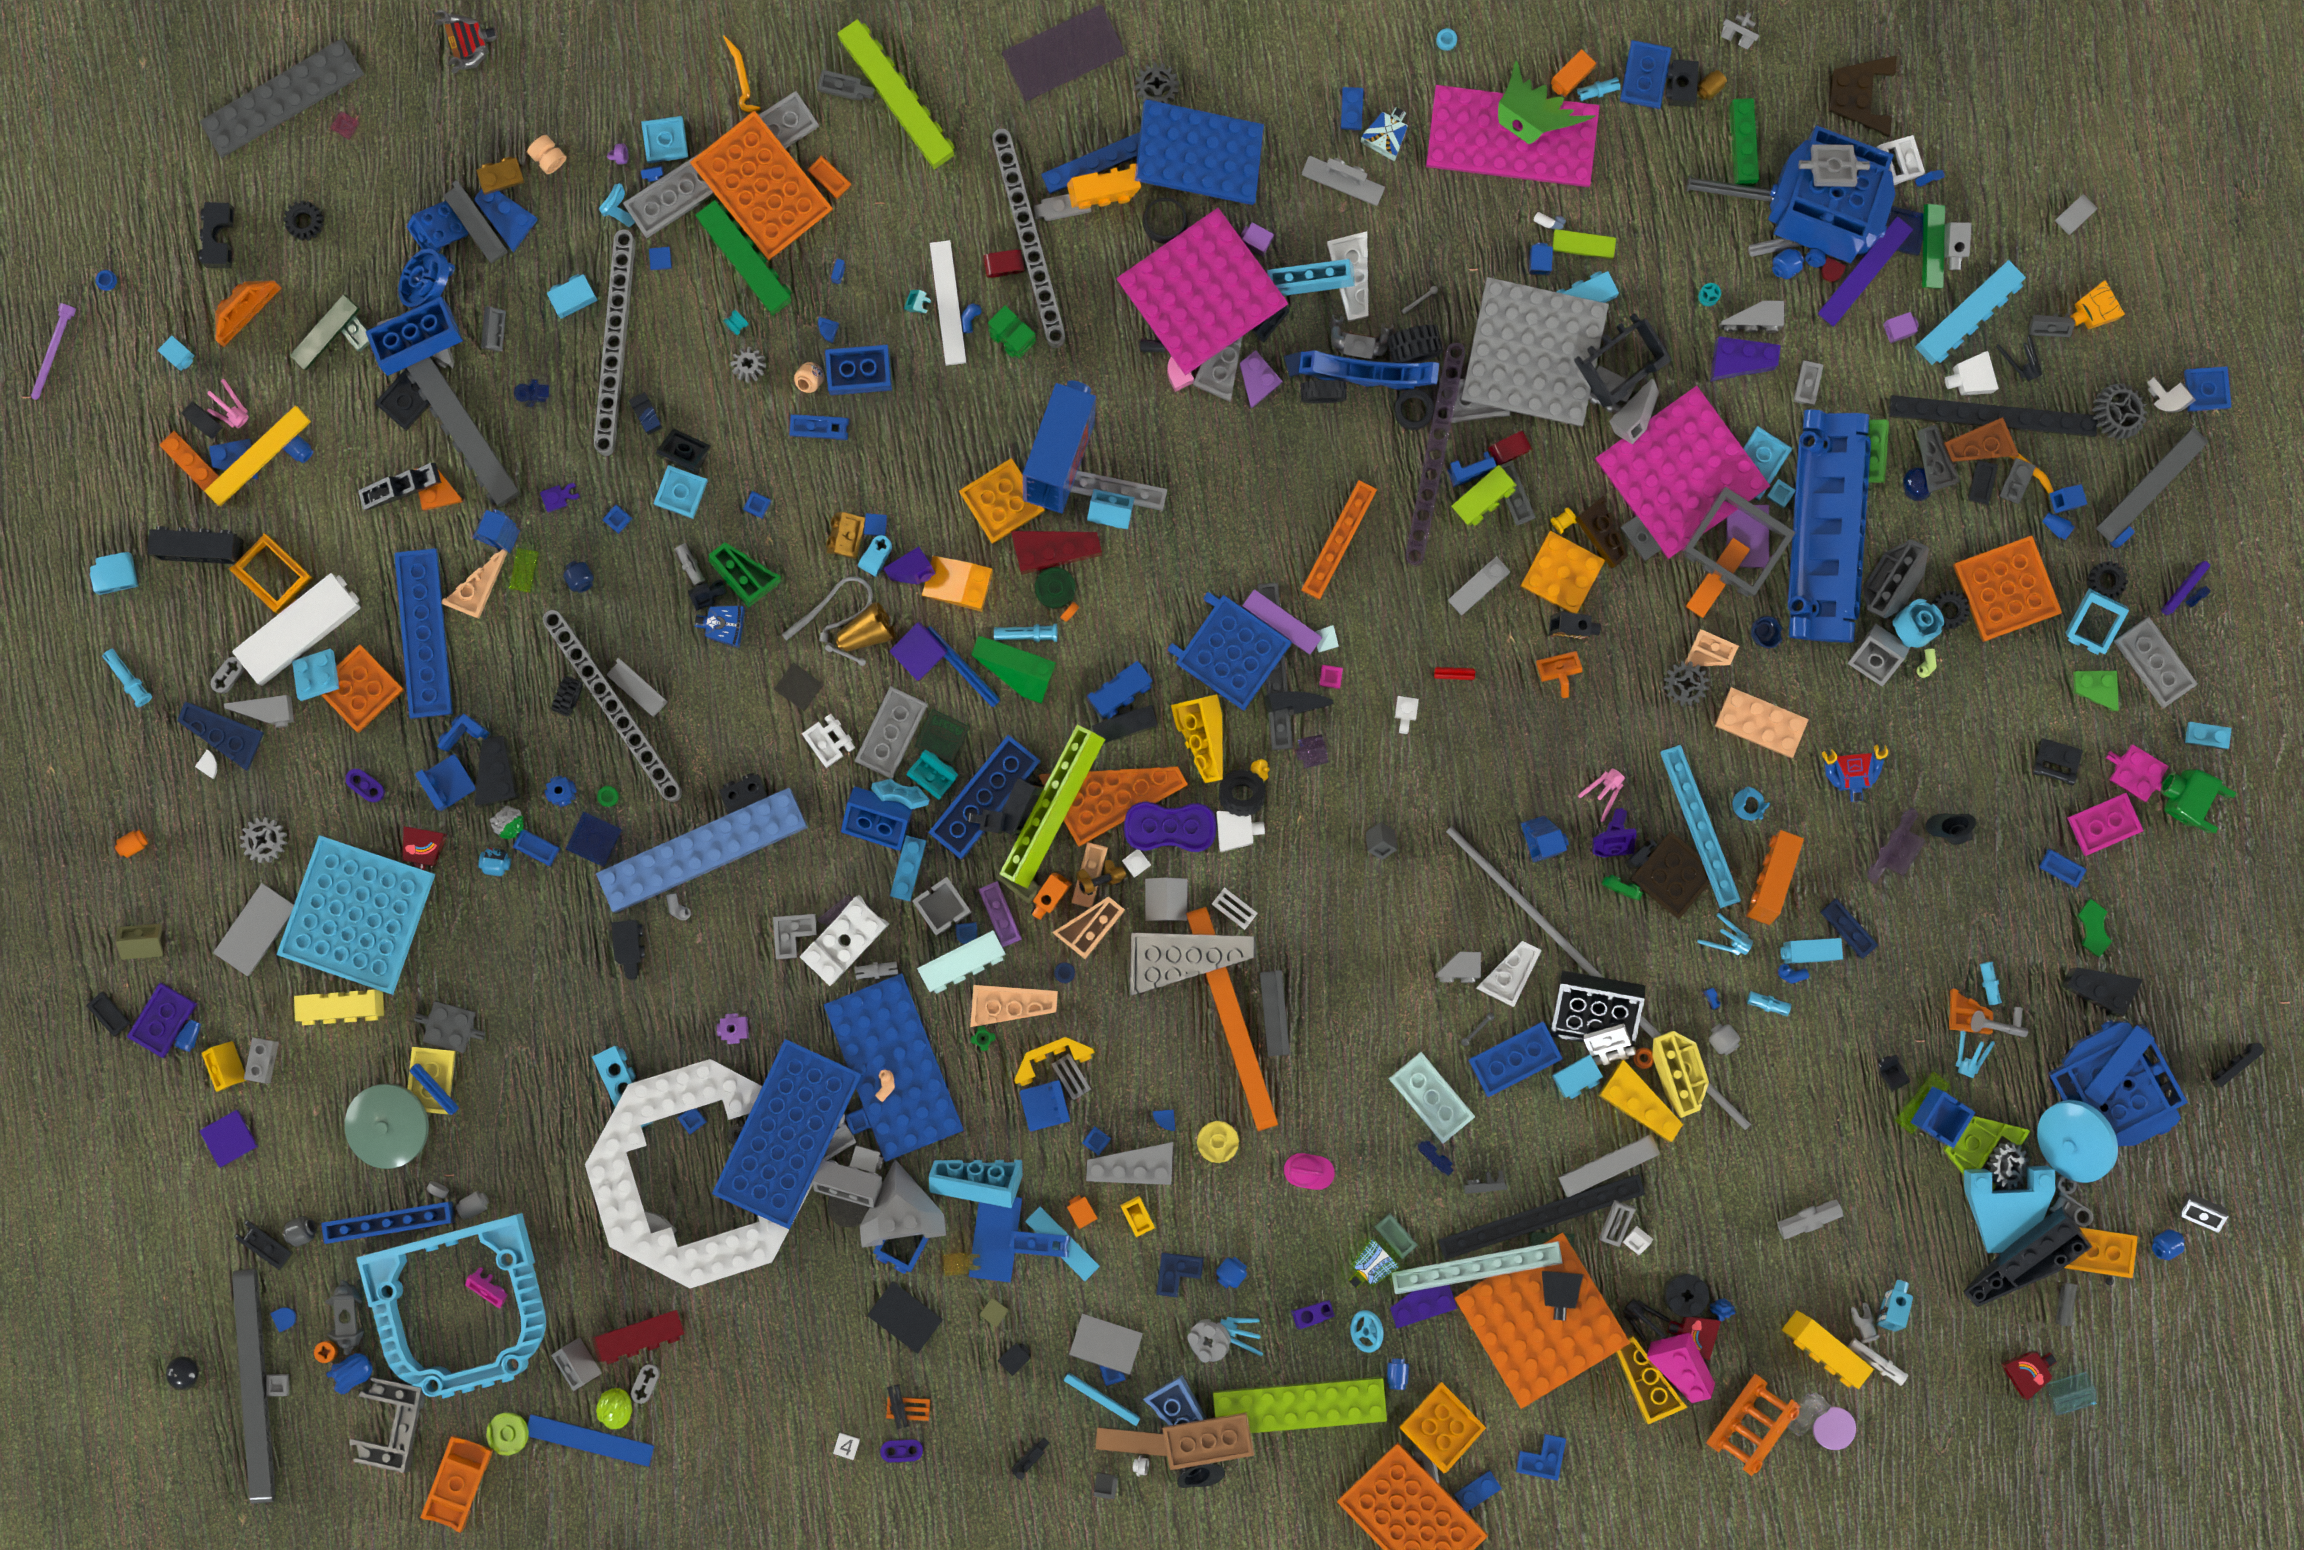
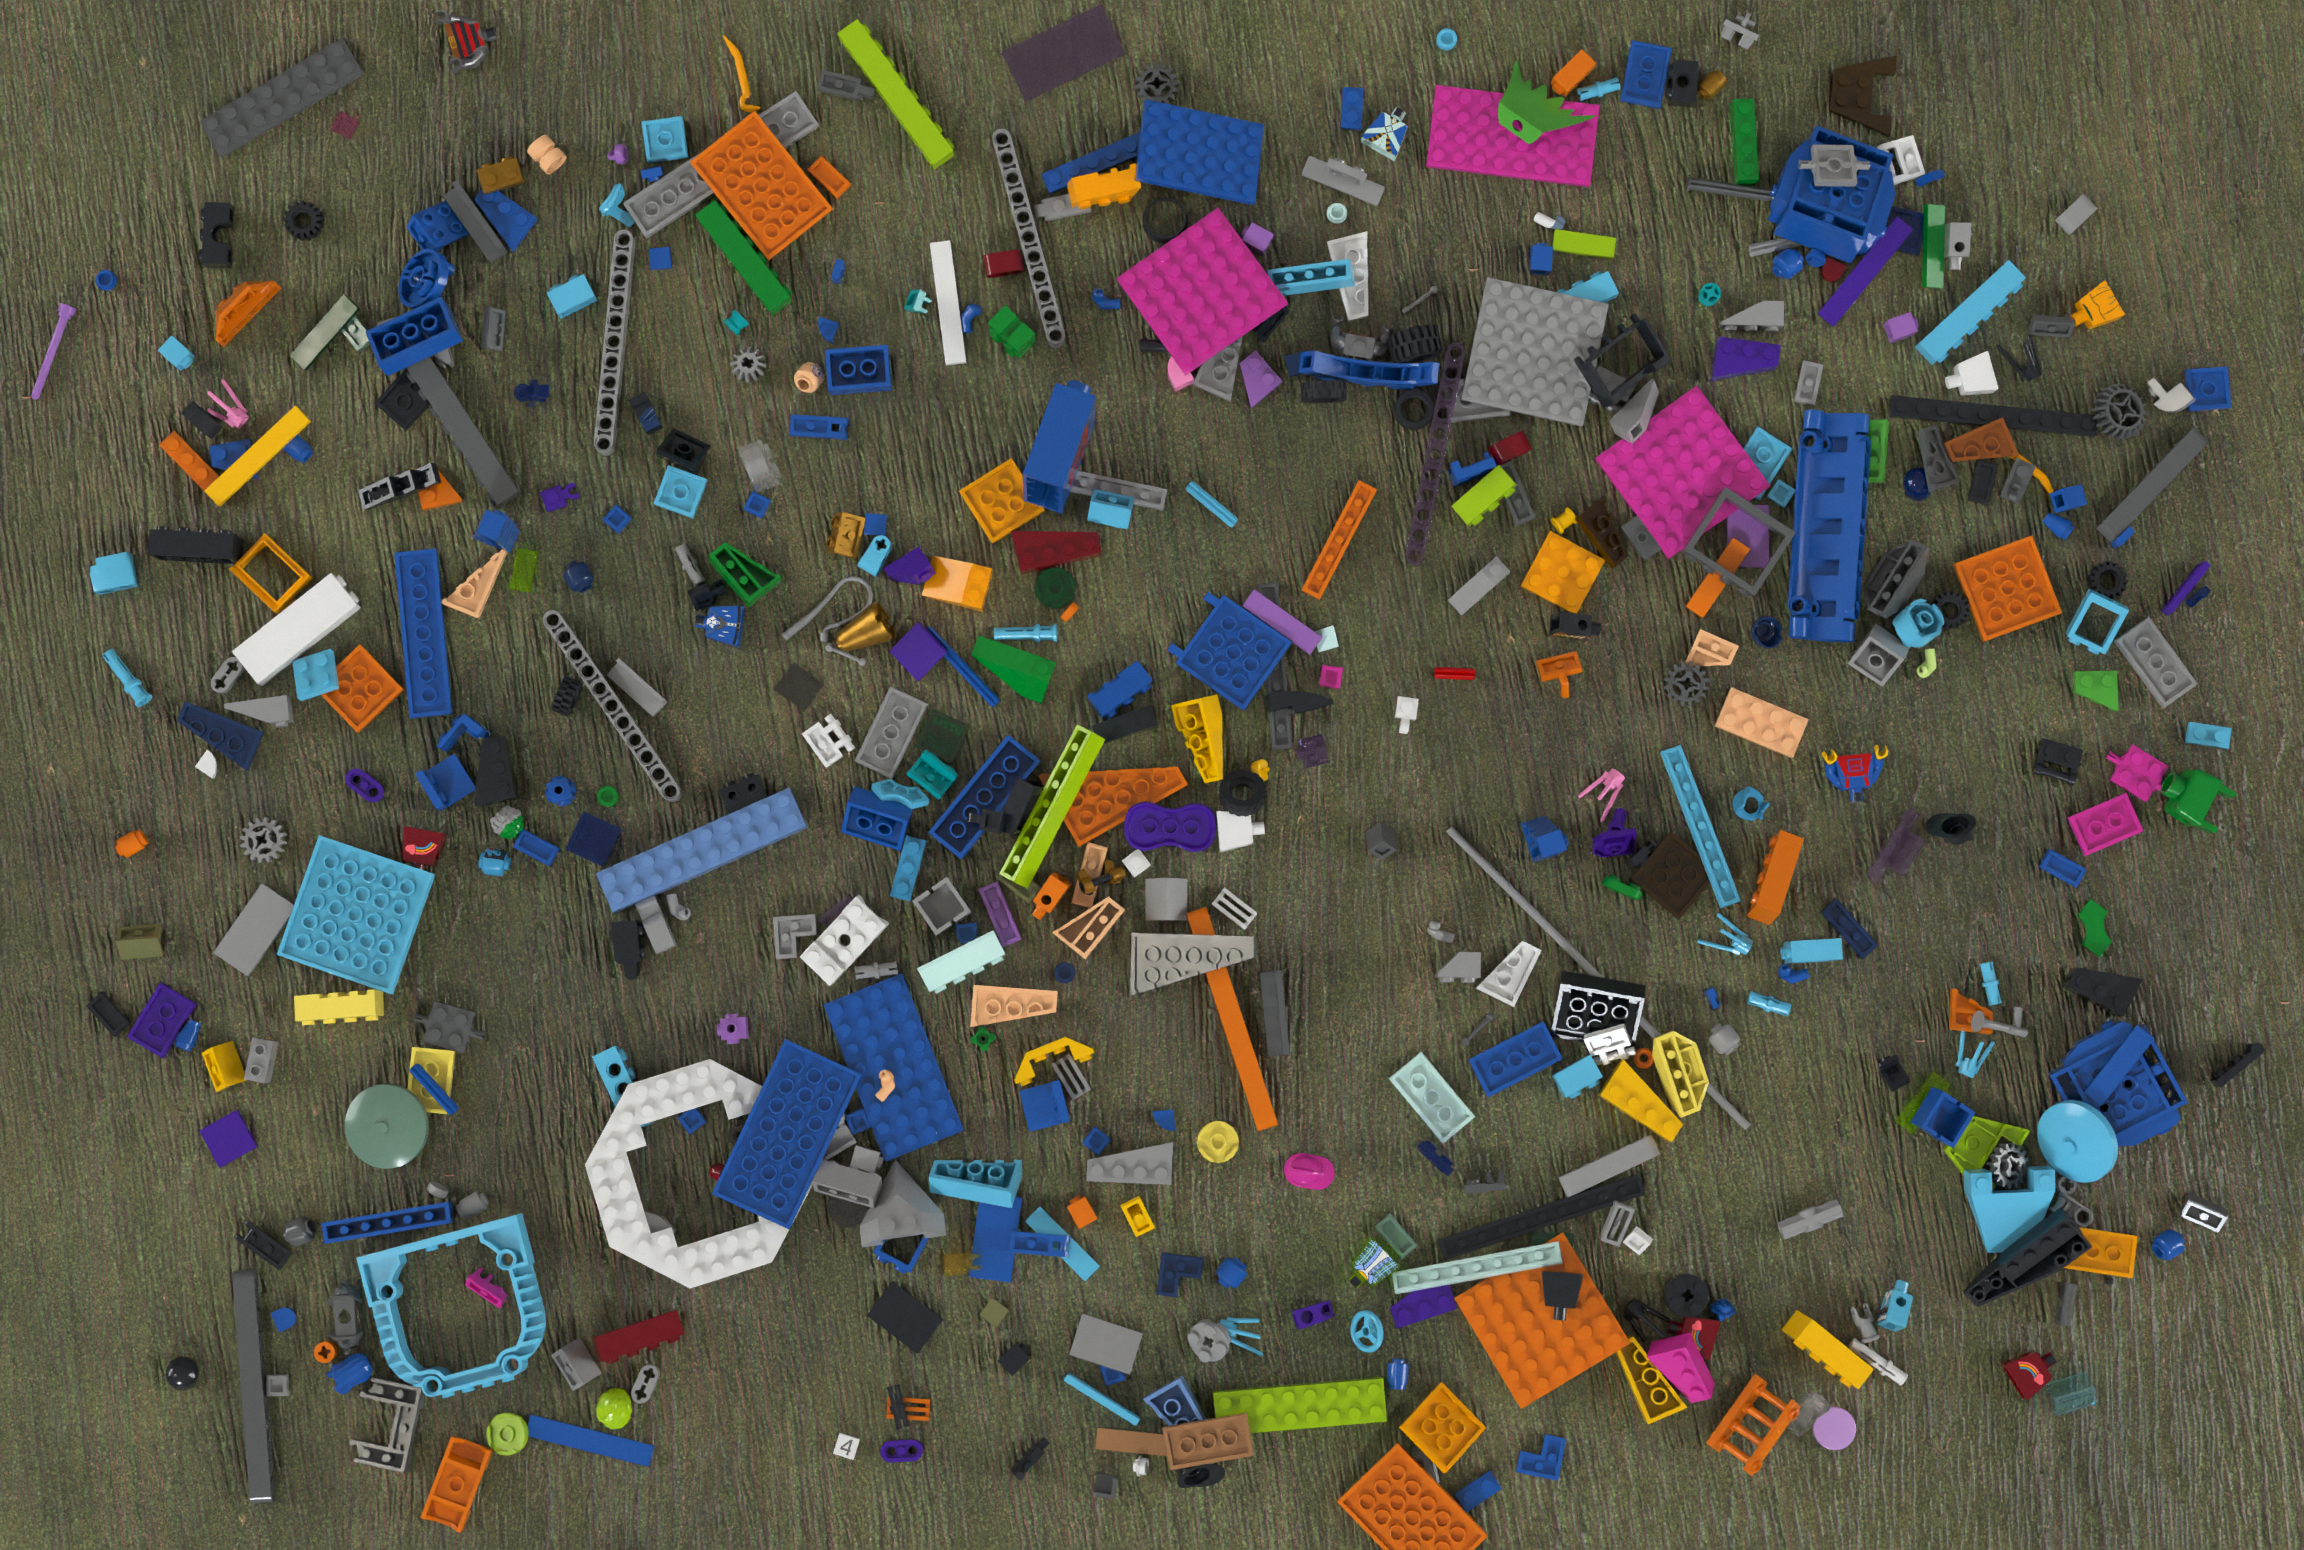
(655, 925): none -> light grey piece
(716, 1170): none -> dark red hinge
(758, 465): none -> clear brick
(1103, 302): none -> blue arm
(1212, 504): none -> medium azure axle
(1336, 213): none -> light aqua plate
(1440, 935): none -> light grey arm

